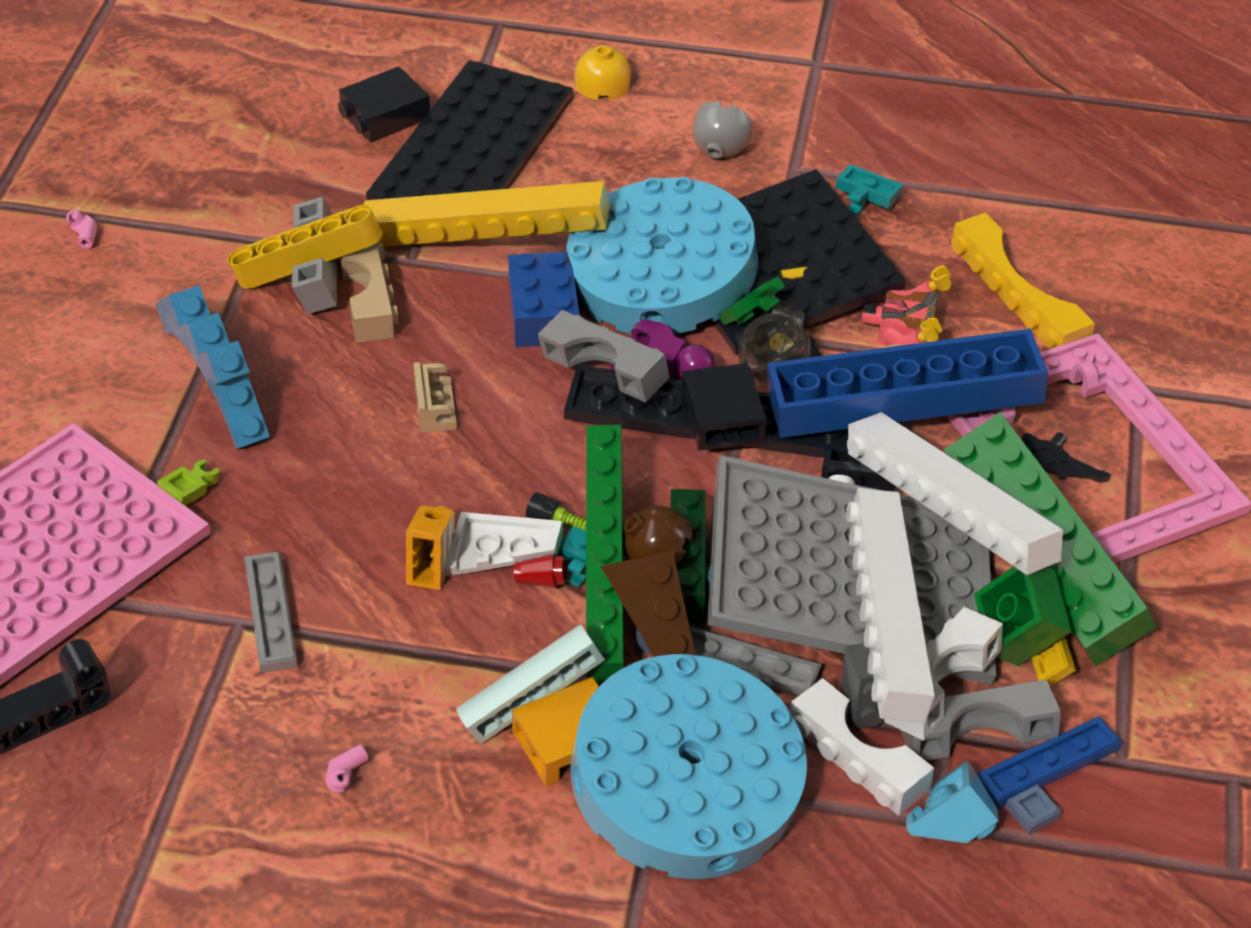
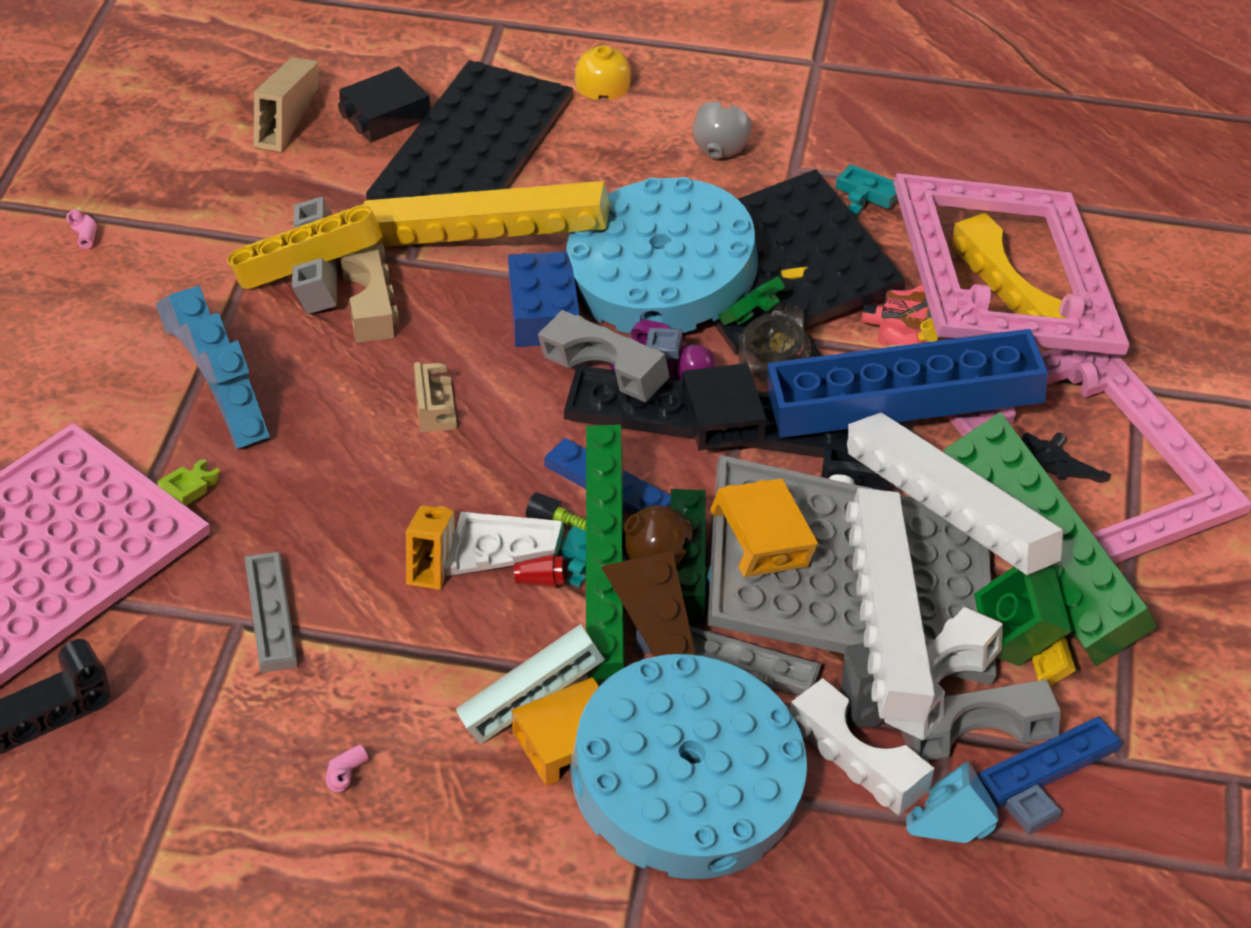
(283, 101): none -> tan slope
(570, 462): none -> blue plate
(666, 341): none -> sand blue tile
(766, 526): none -> light orange panel
(958, 313): none -> bright pink plate

